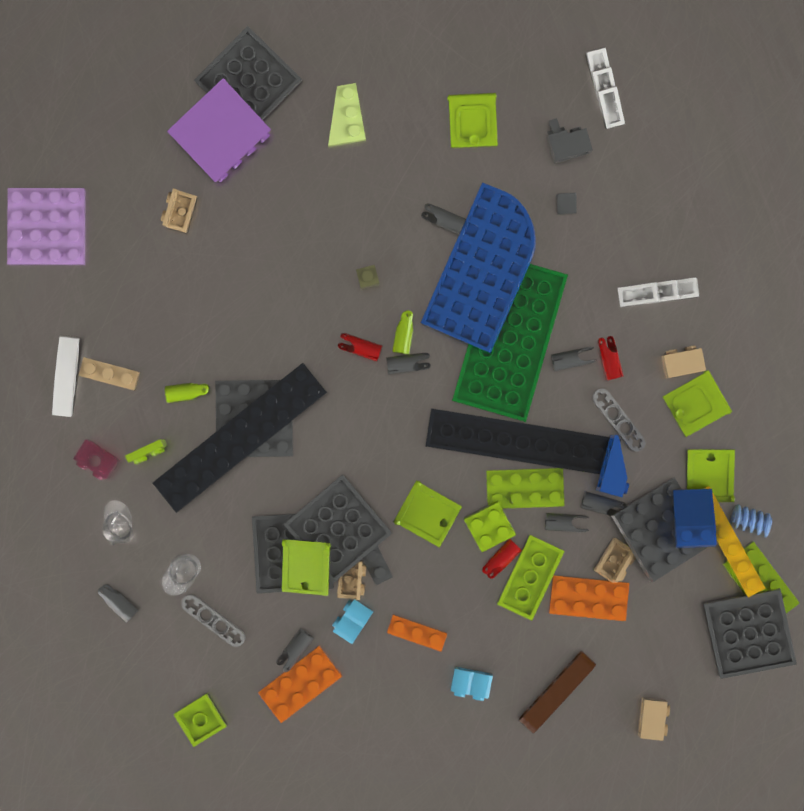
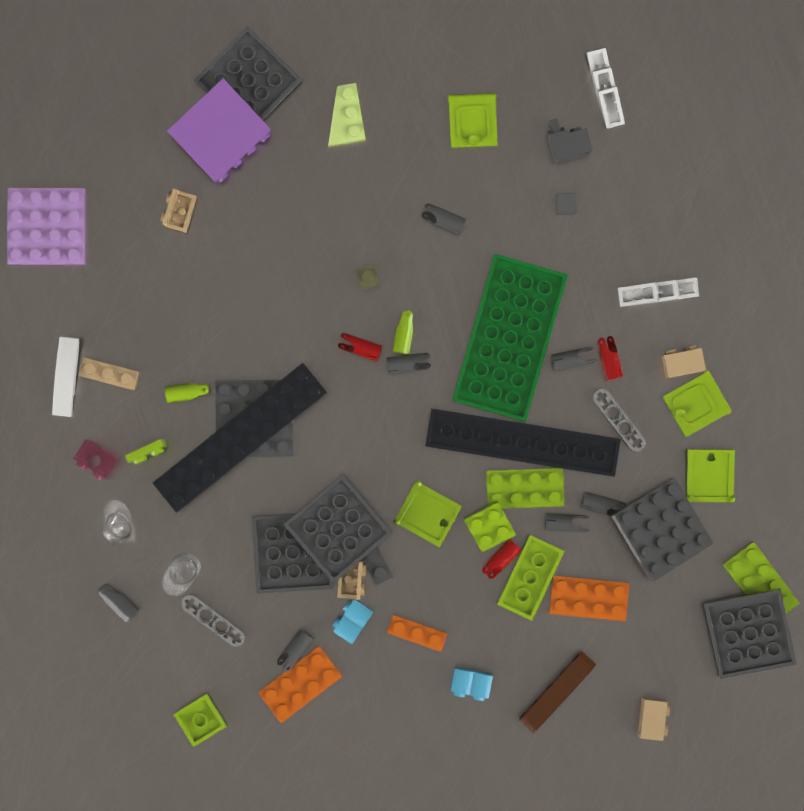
(305, 564): lime container -> none
(483, 270): blue plate -> none
(613, 472): blue slope -> none
(615, 561): tan bracket -> none
(694, 518): blue slope -> none
(735, 553): yellow plate -> none
(751, 519): light blue piece -> none

